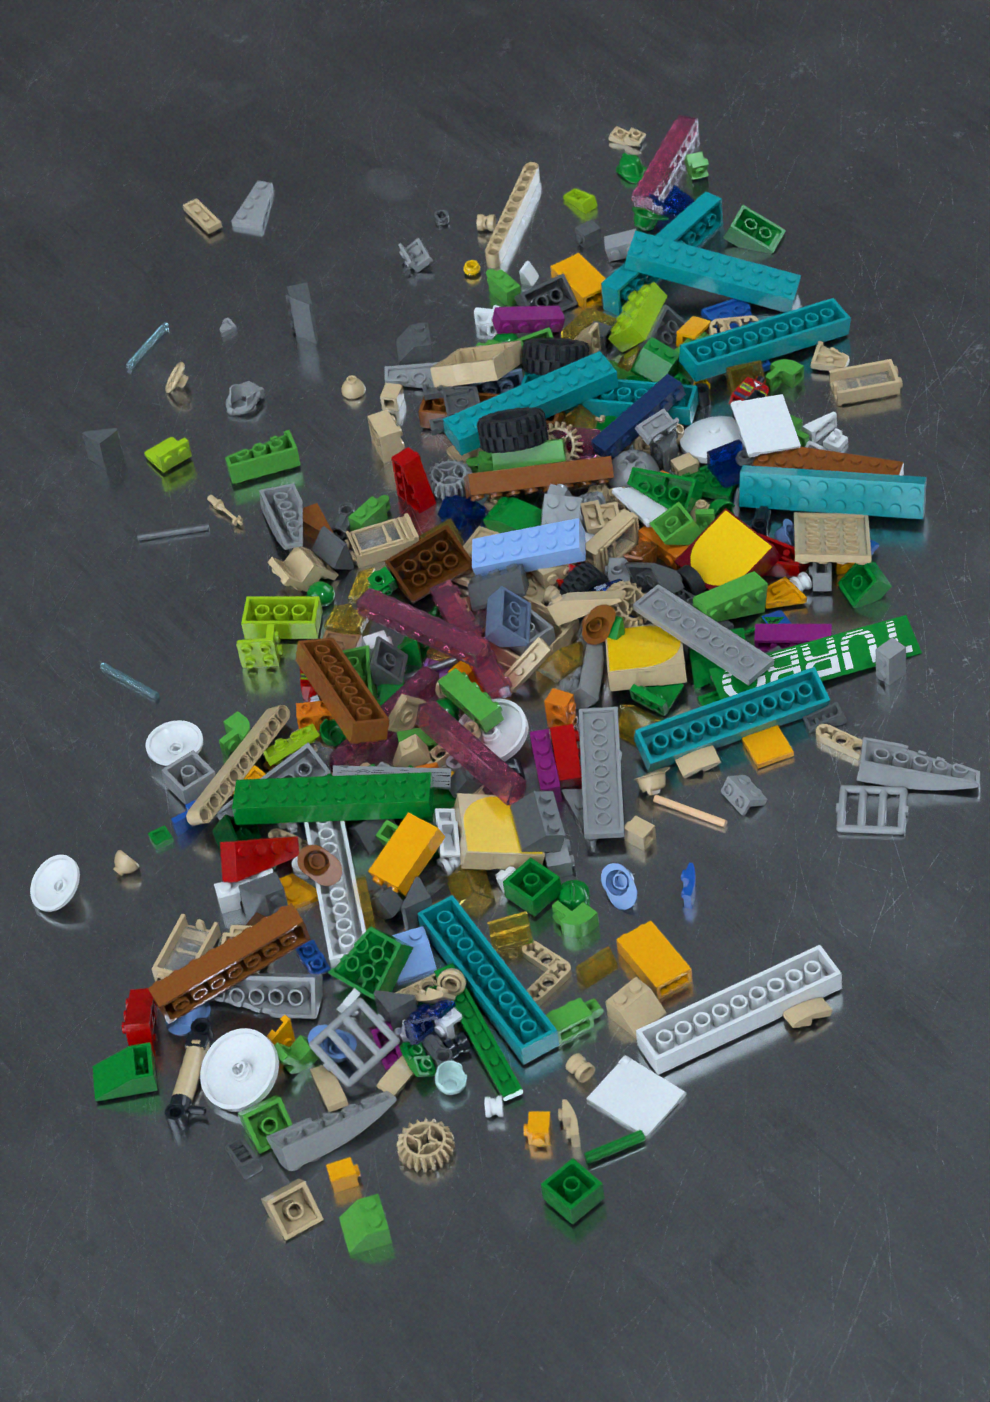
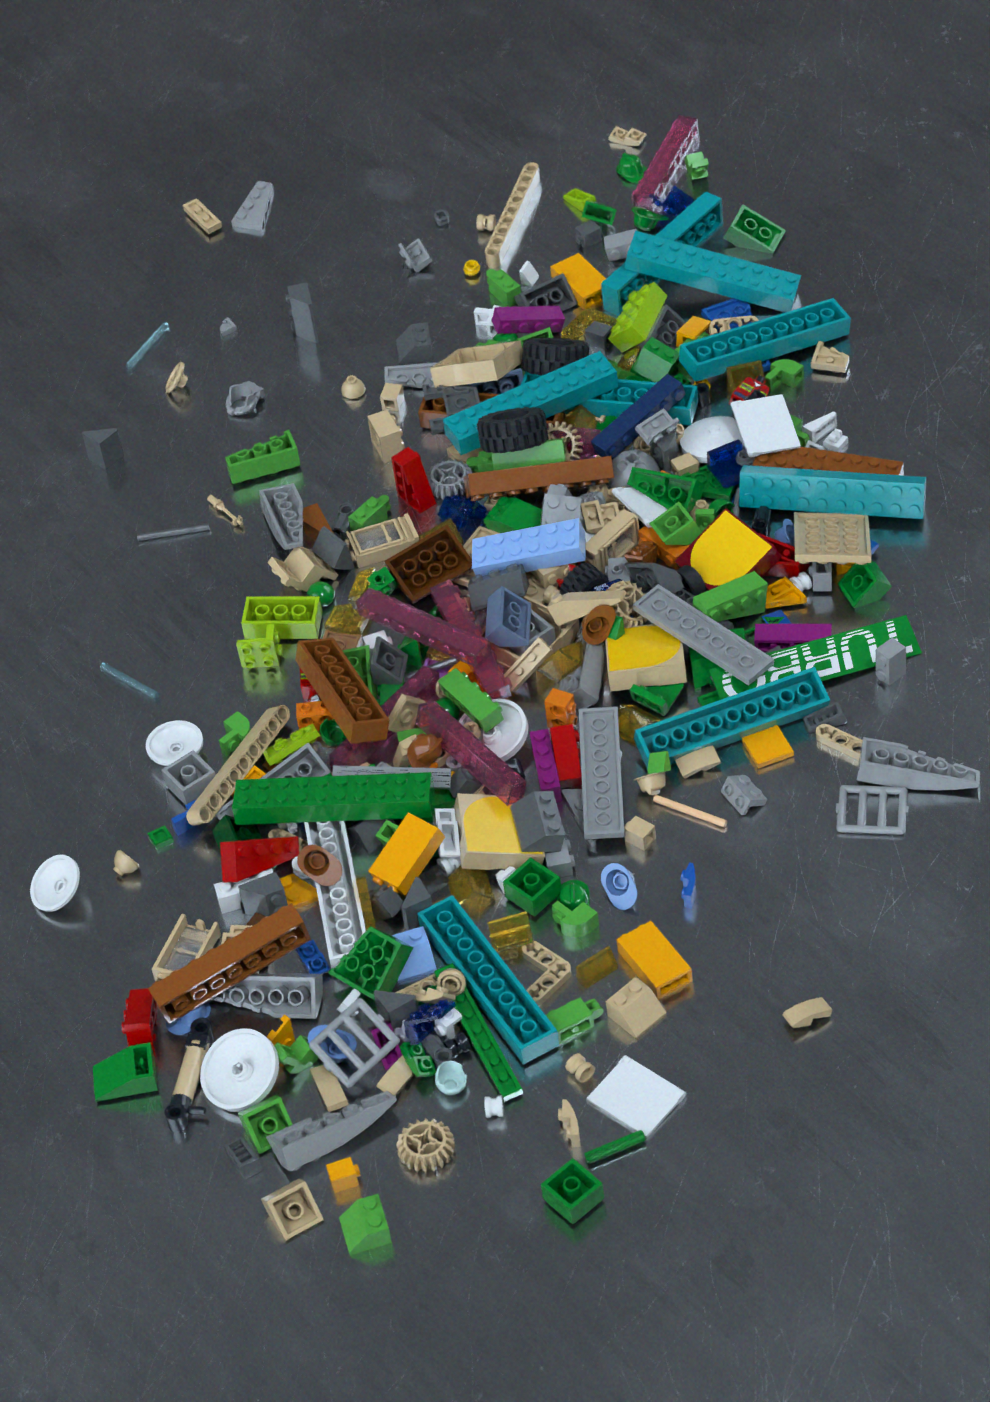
(169, 453): lime bracket -> none
(424, 750): none -> dark orange piece
(538, 1128): light orange brick -> none
(592, 337): tan slope -> none
(599, 212): none -> green torso
(658, 762): none -> bright green slope
(737, 1009): white brick -> none
(865, 382): tan door -> none

